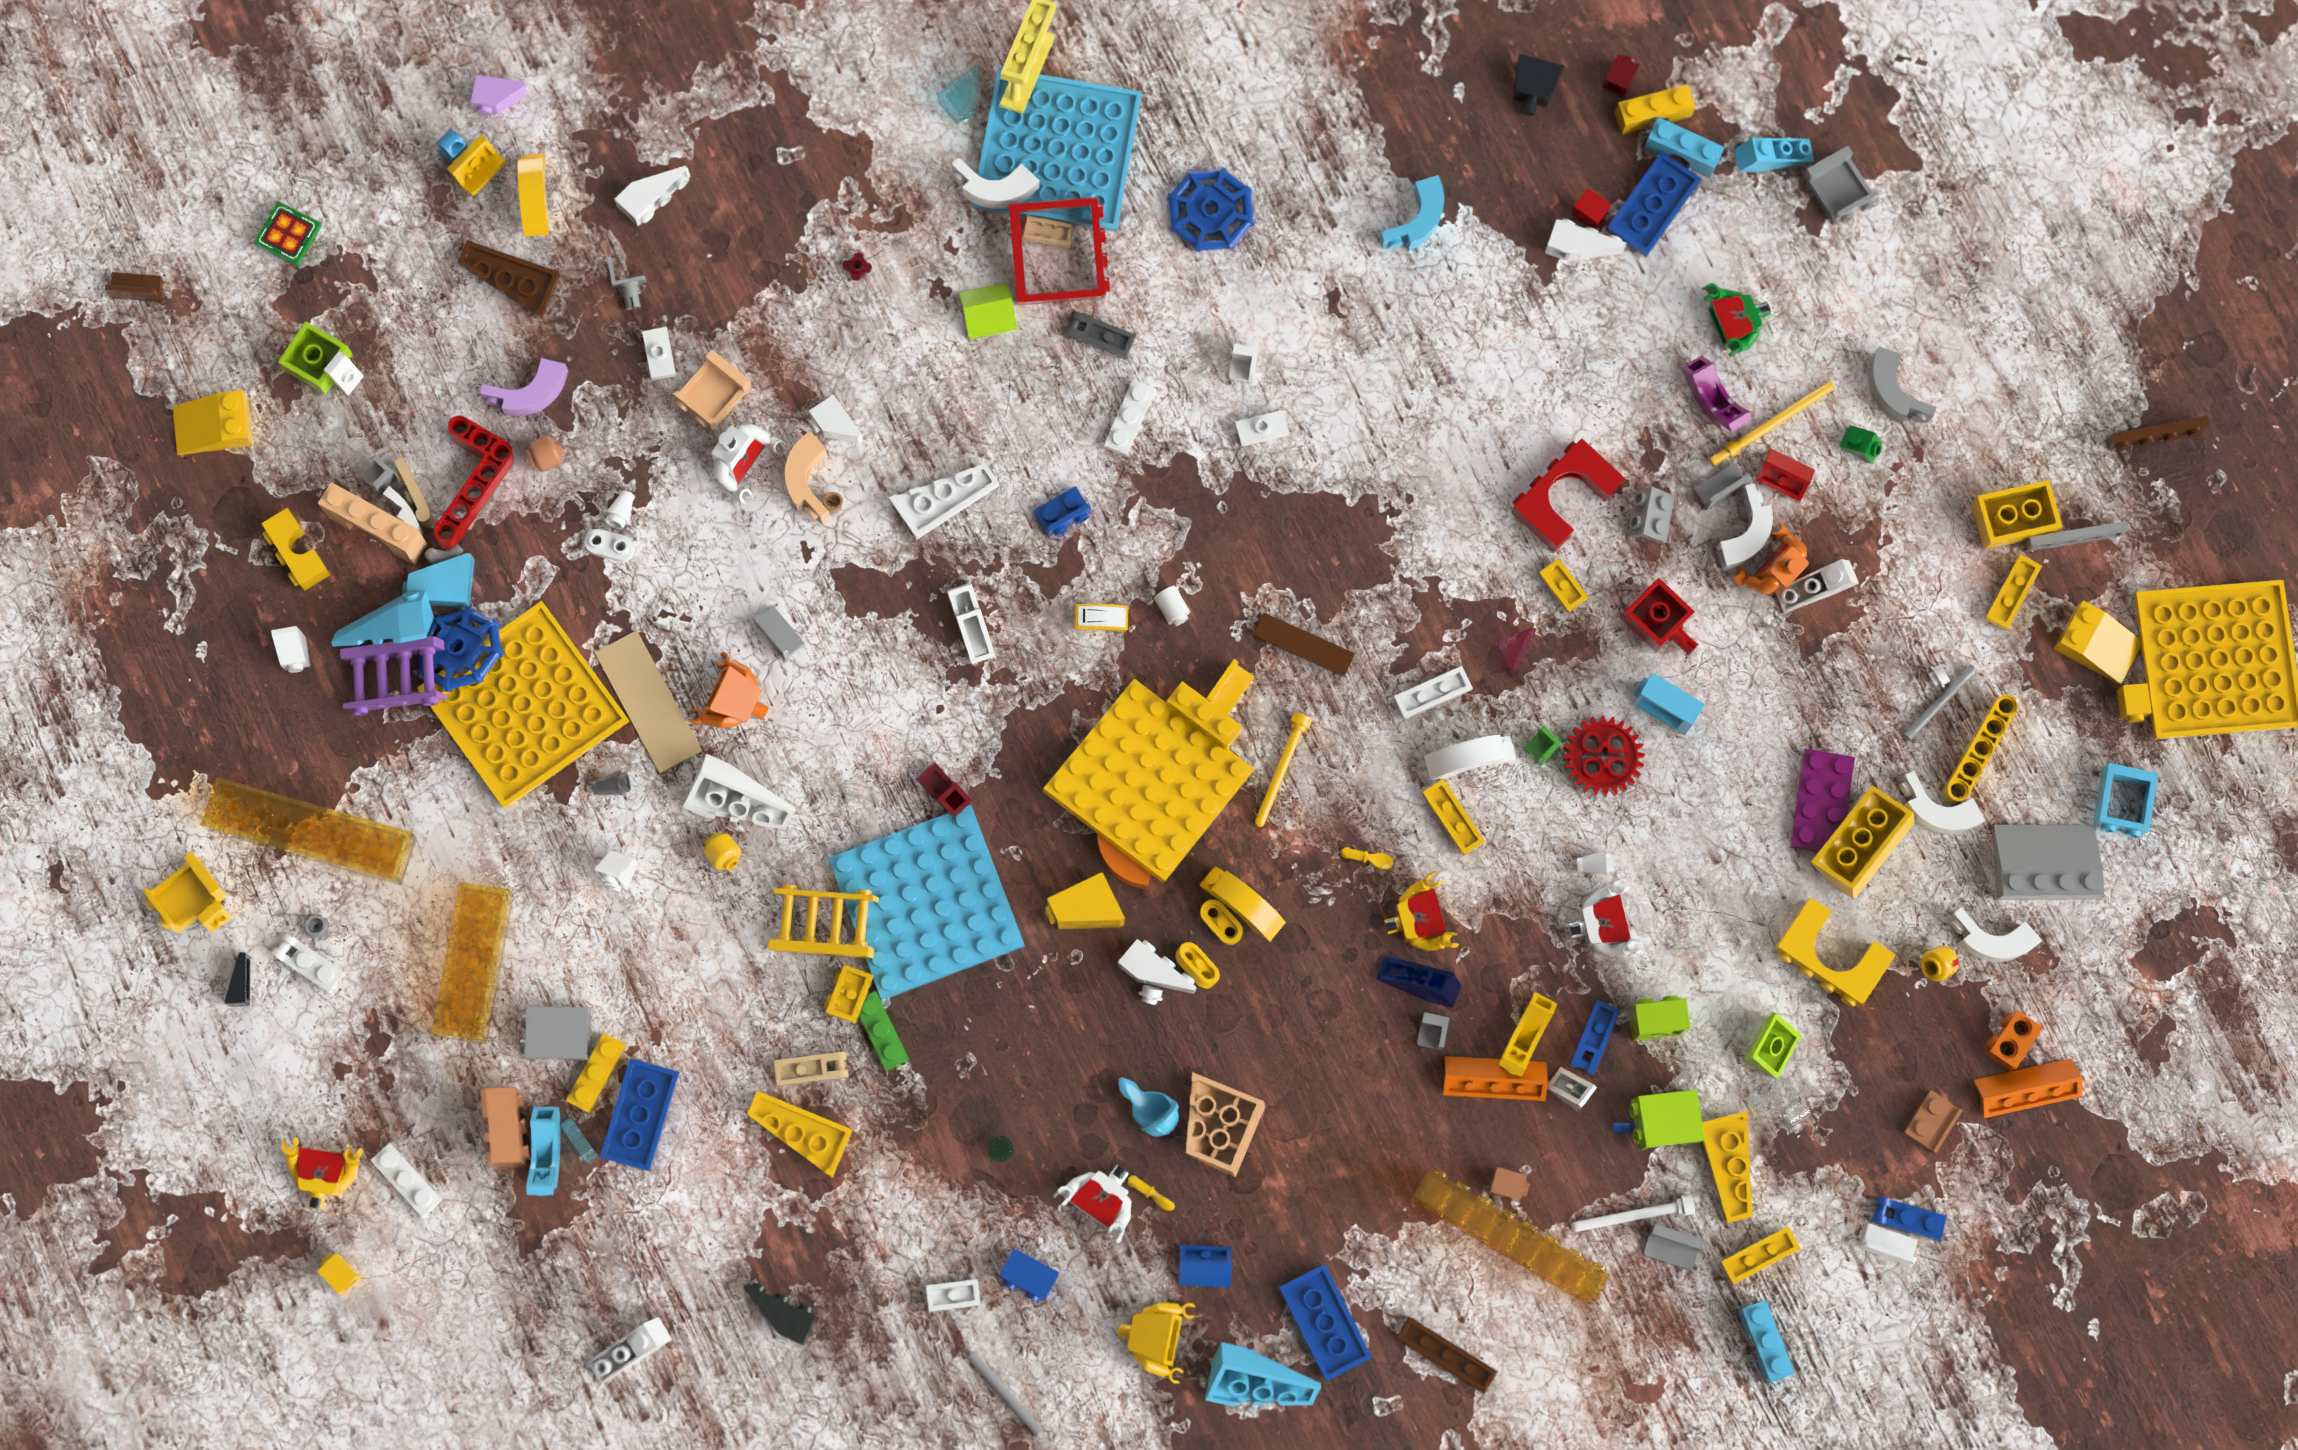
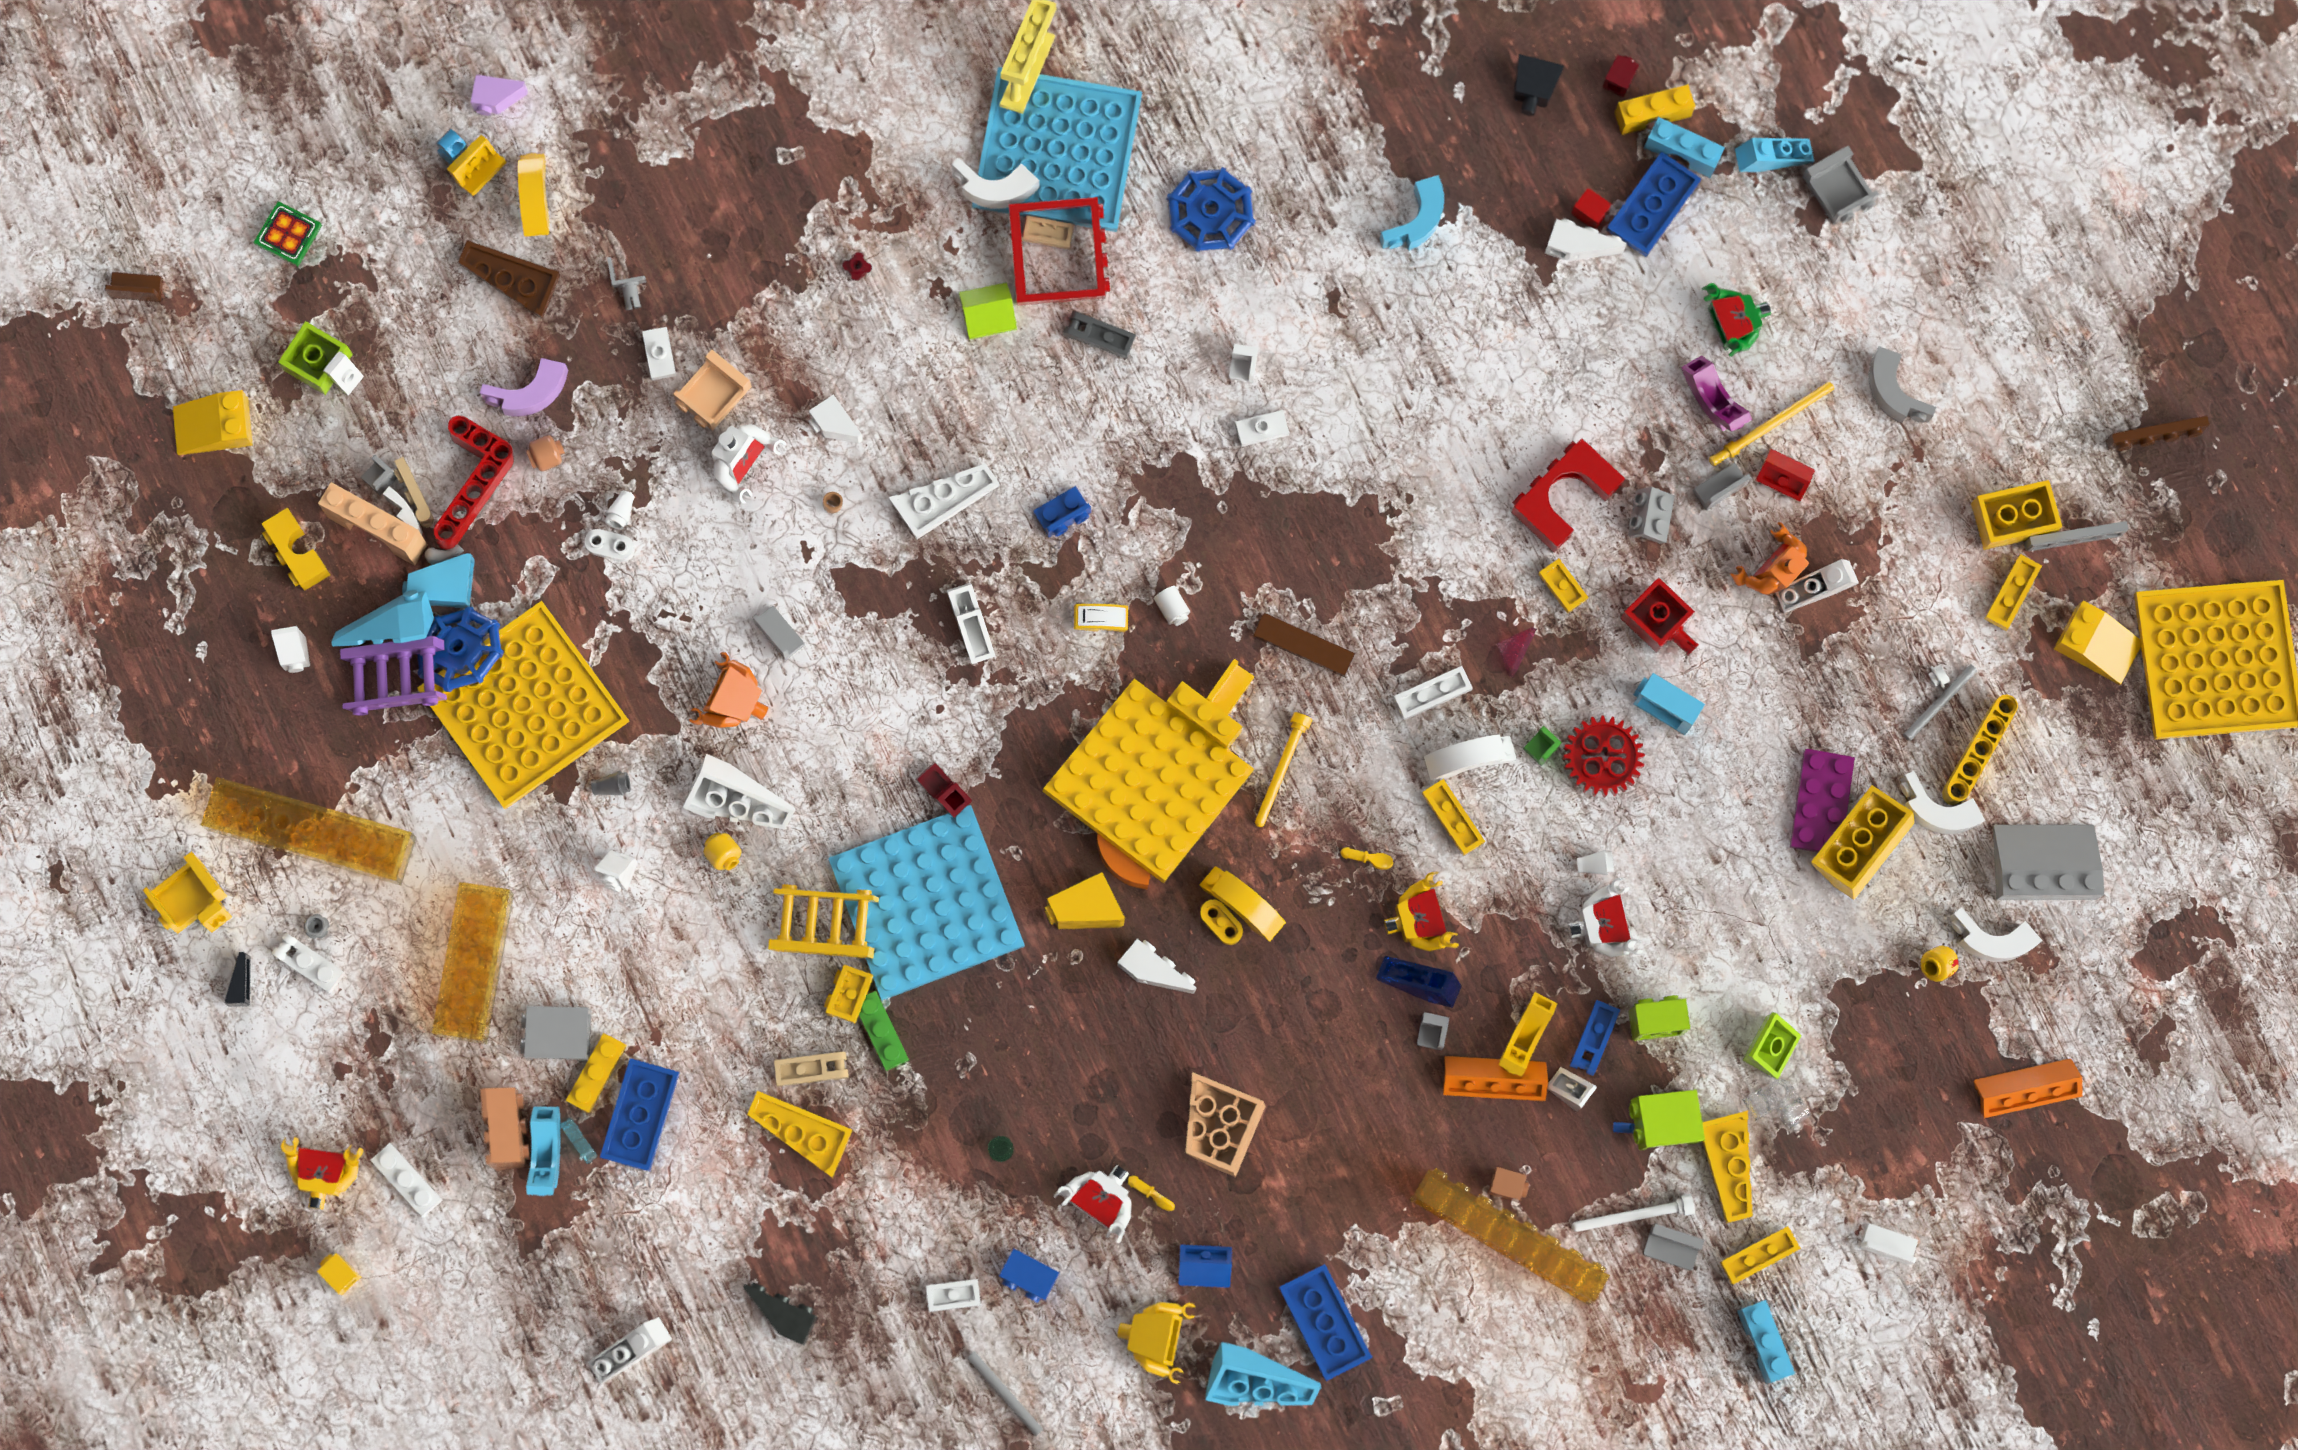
(645, 195): white slope -> none
(648, 702): tan window -> none
(800, 462): light nougat arch -> none
(961, 96): clear light blue slope -> none
(1129, 418): white plate -> none
(1151, 994): white plate -> none
(1151, 1110): medium azure piece -> none
(1197, 965): yellow plate -> none
(1446, 1355): reddish brown tile -> none
(1744, 548): white arch -> none
(1798, 948): yellow arch -> none
(1861, 443): green bracket -> none
(1909, 1218): blue plate -> none
(1932, 1121): nougat plate -> none
(2017, 1043): orange brick -> none
(2128, 775): medium azure window -> none
(2134, 702): yellow brick -> none

